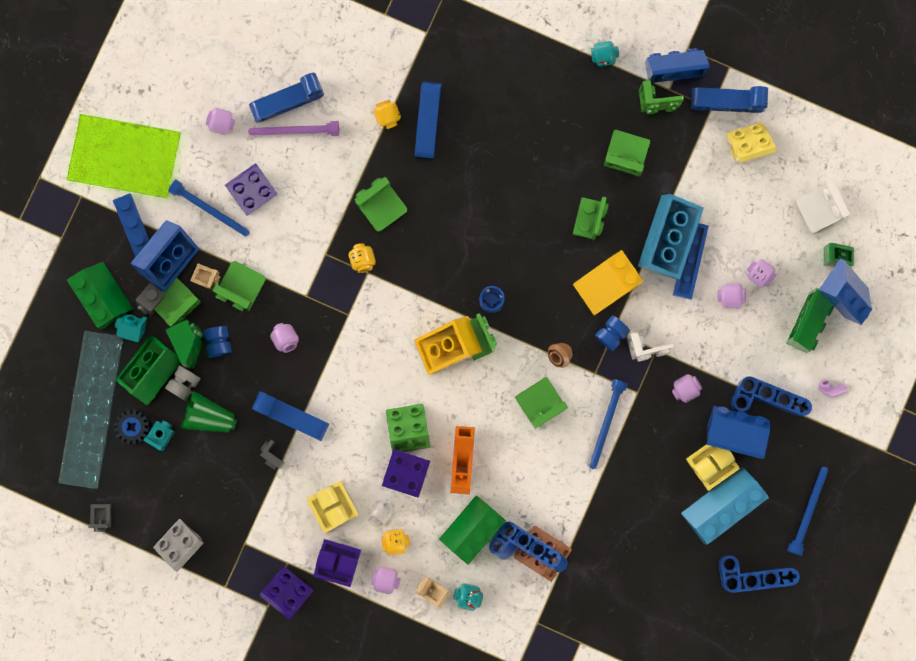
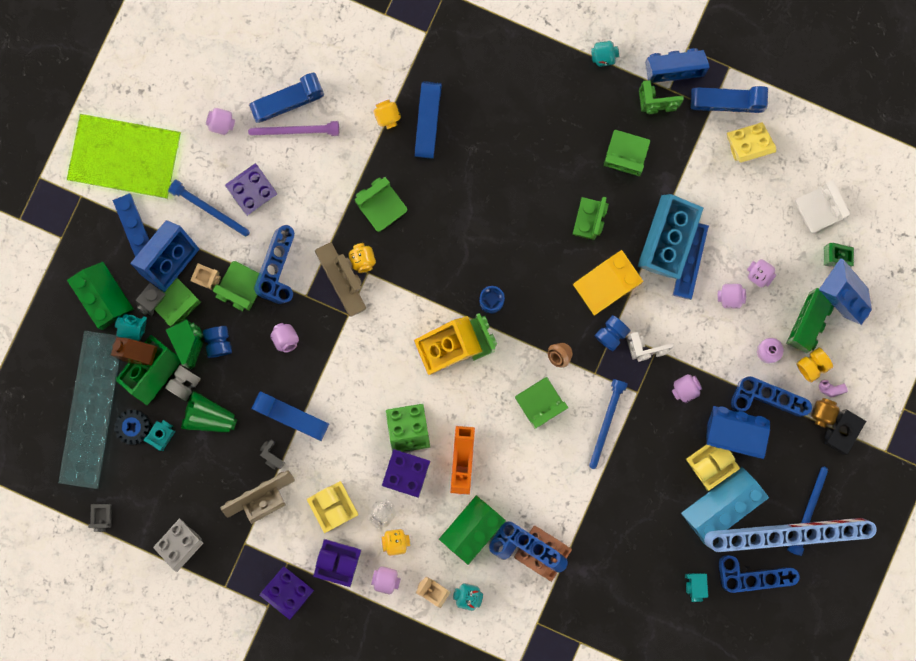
(133, 351): none -> reddish brown slope
(260, 500): none -> dark tan bracket
(278, 263): none -> blue beam
(342, 278): none -> dark tan bracket
(697, 586): none -> teal brick
(764, 353): none -> lavender head
(799, 534): none -> light blue beam
(814, 365): none -> yellow wheel
(825, 412): none -> pearl gold head
(853, 424): none -> black brick

